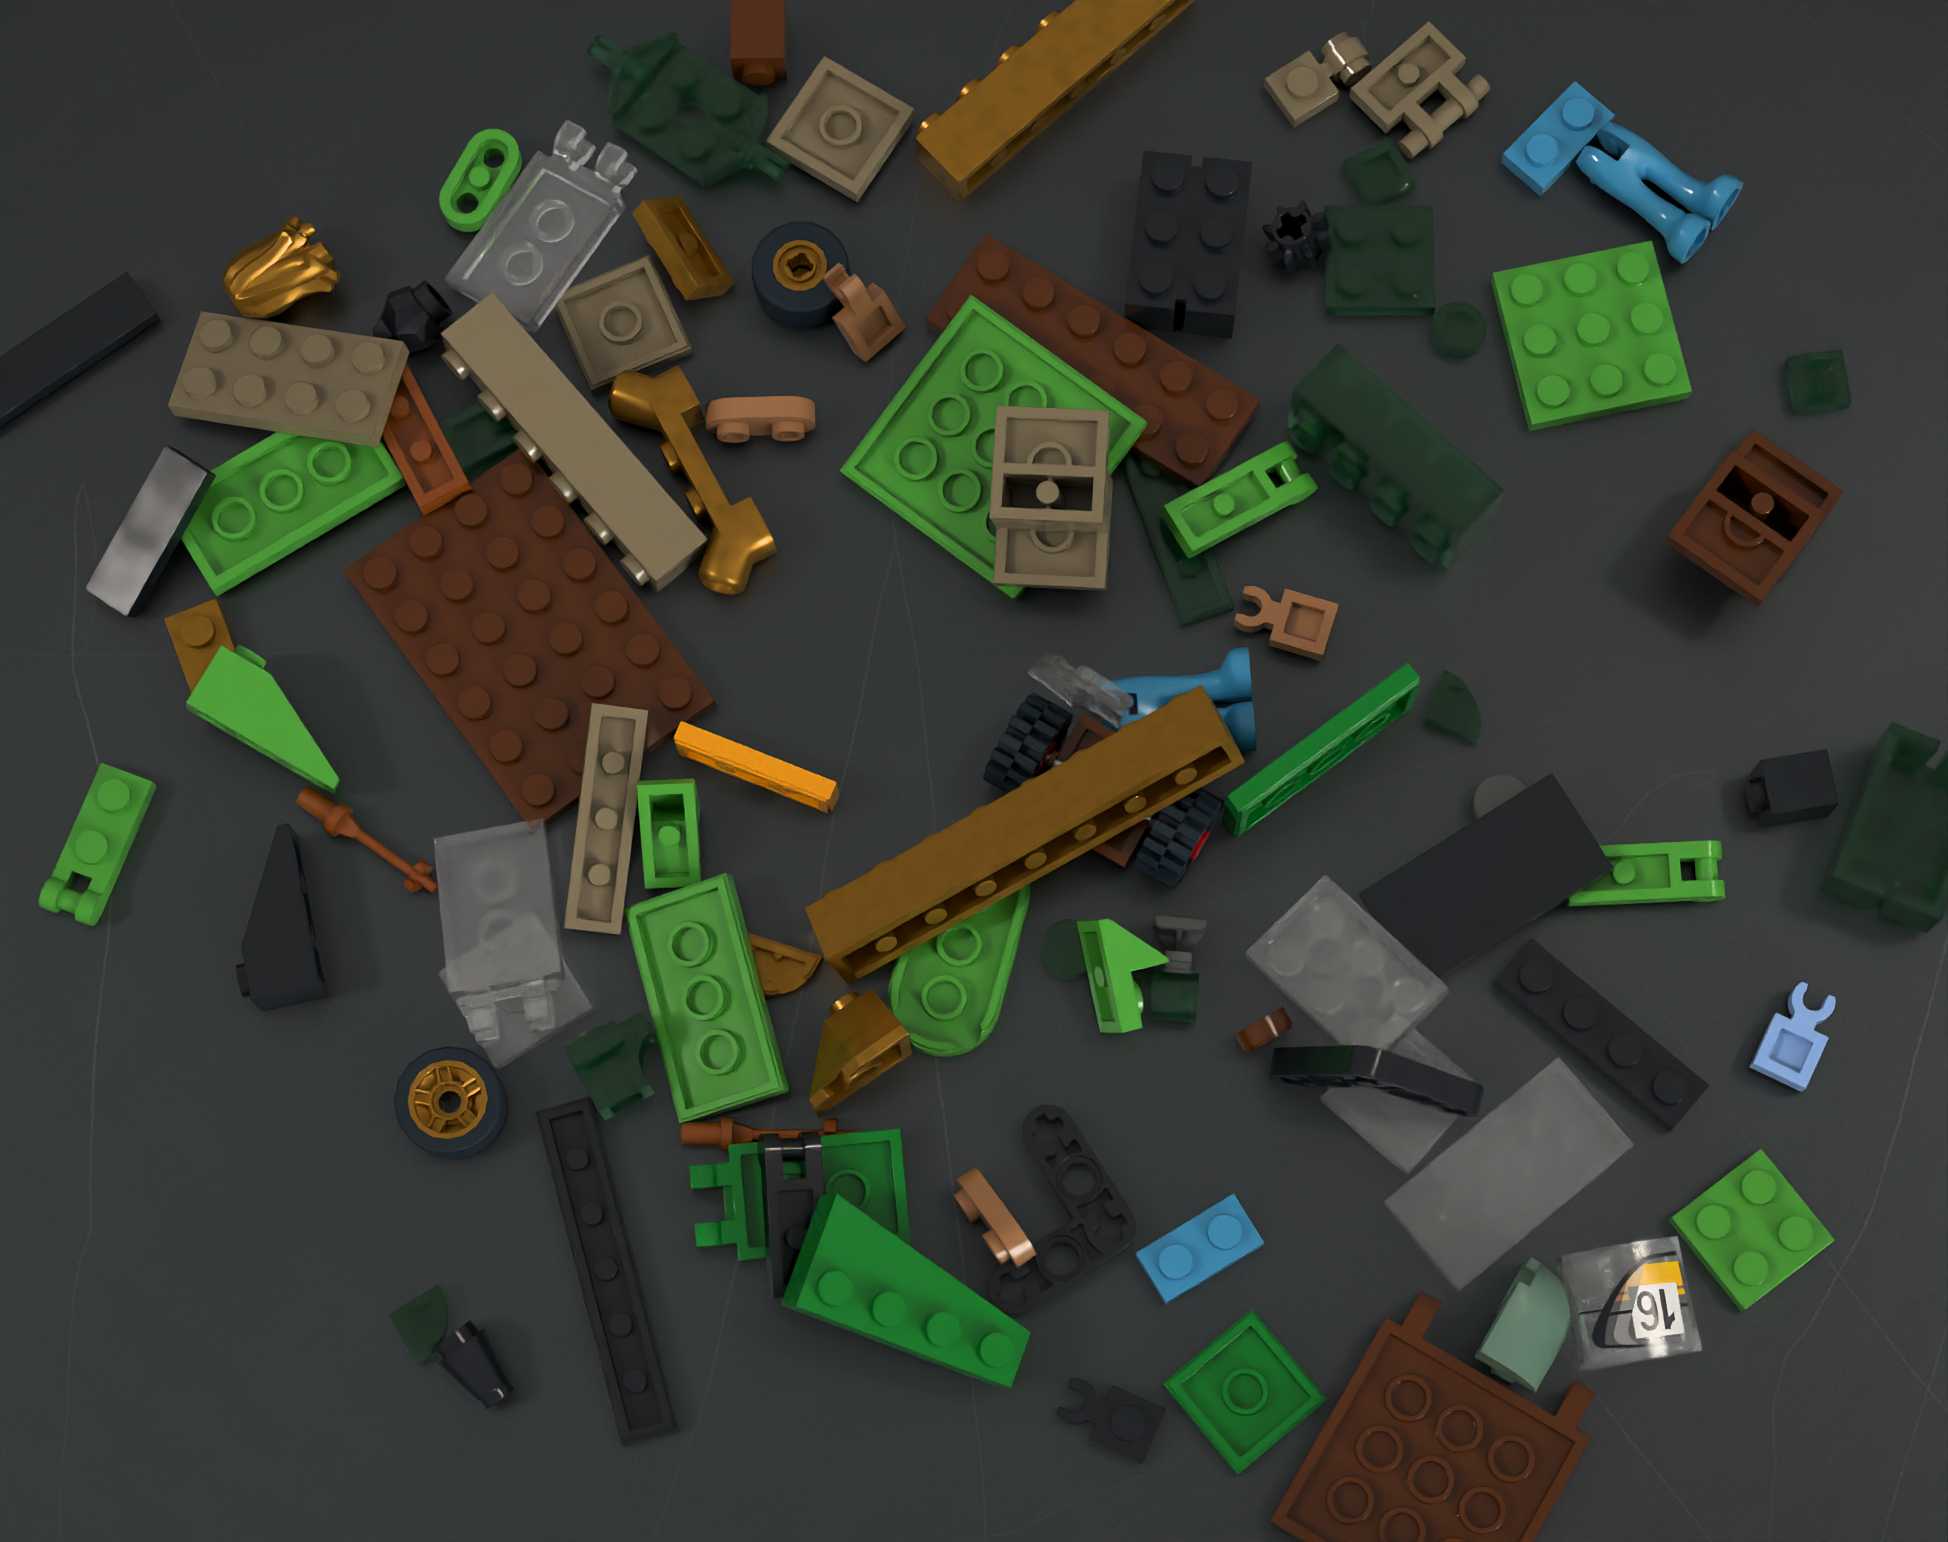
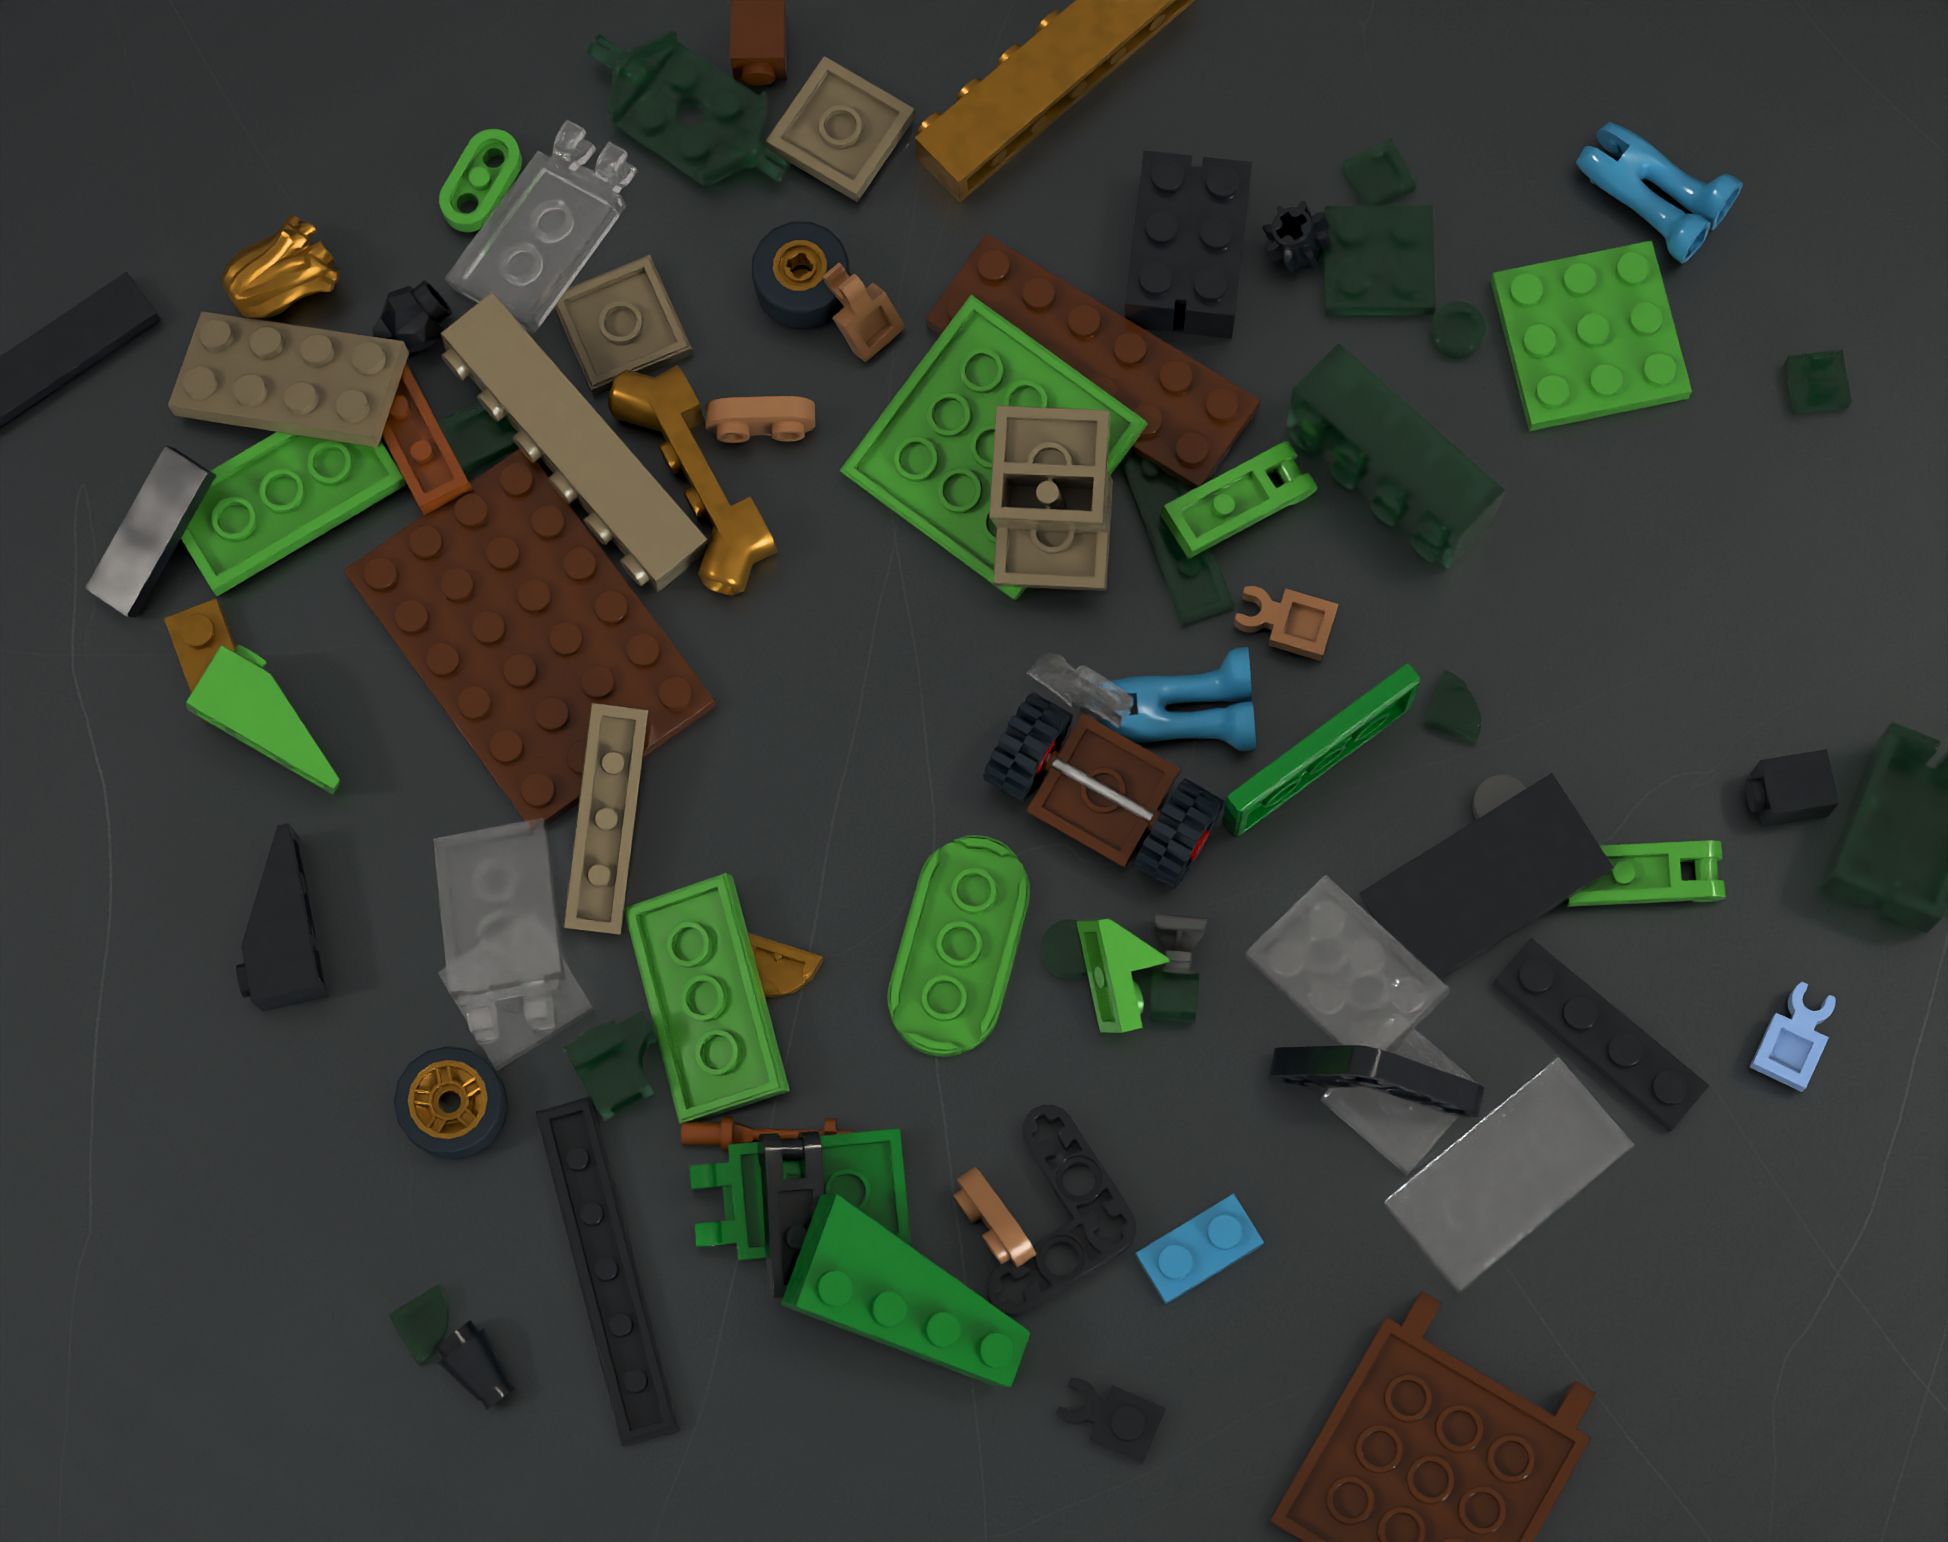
(98, 843): bright green plate -> none
(339, 820): dark orange piece -> none
(669, 832): bright green slope -> none
(683, 248): pearl gold plate -> none
(756, 767): light orange tile -> none
(855, 1048): pearl gold slope -> none
(1024, 835): pearl gold brick -> none
(1244, 1392): green tile -> none
(1264, 1030): reddish brown tile -> none
(1307, 87): dark tan plate -> none
(1411, 76): dark tan plate -> none
(1527, 1327): sand green brick -> none
(1556, 138): dark azure plate -> none
(1629, 1303): slope -> none
(1751, 1230): bright green plate -> none
(1754, 517): reddish brown bracket -> none

